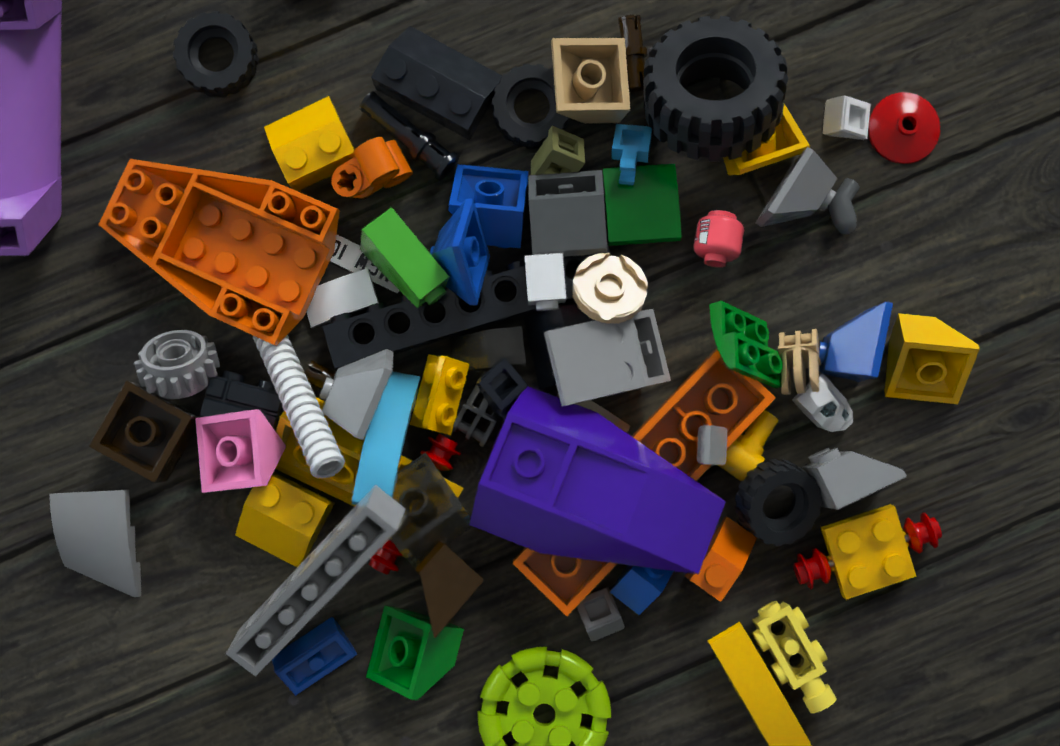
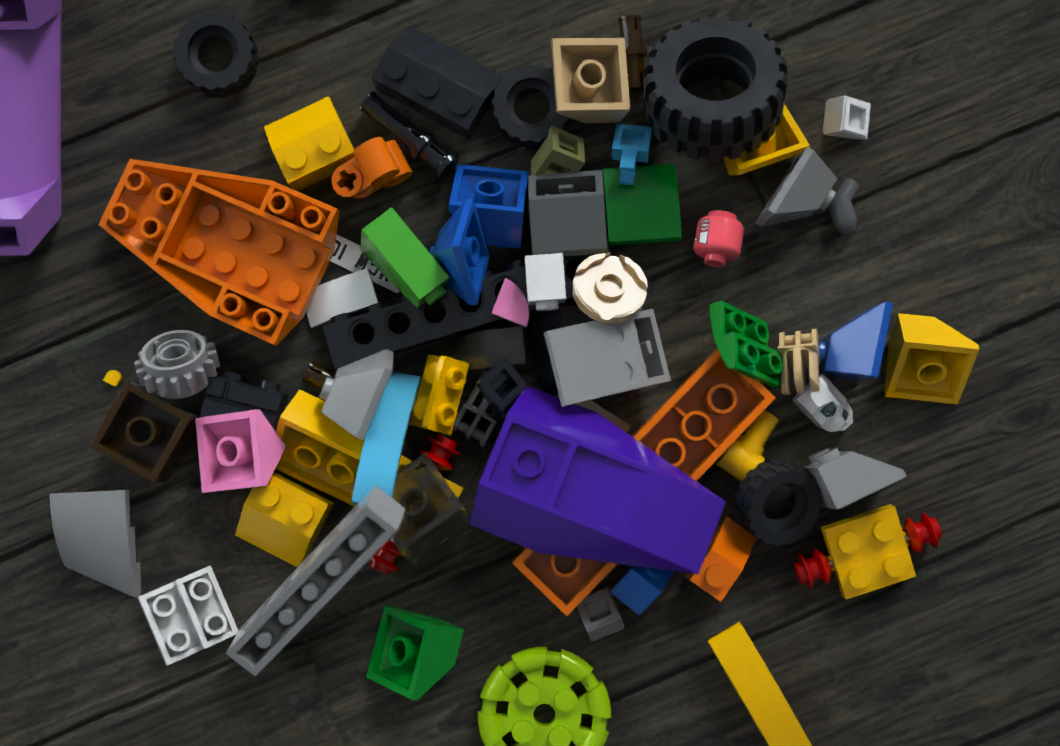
(113, 377): none -> yellow piece
(188, 615): none -> white slope
(301, 407): white piece -> none
(313, 656): blue slope -> none
(446, 584): dark brown slope -> none
(511, 304): none -> bright pink tile
(712, 445): light grey slope -> none
(790, 642): light yellow brick -> none
(892, 139): red dish -> none

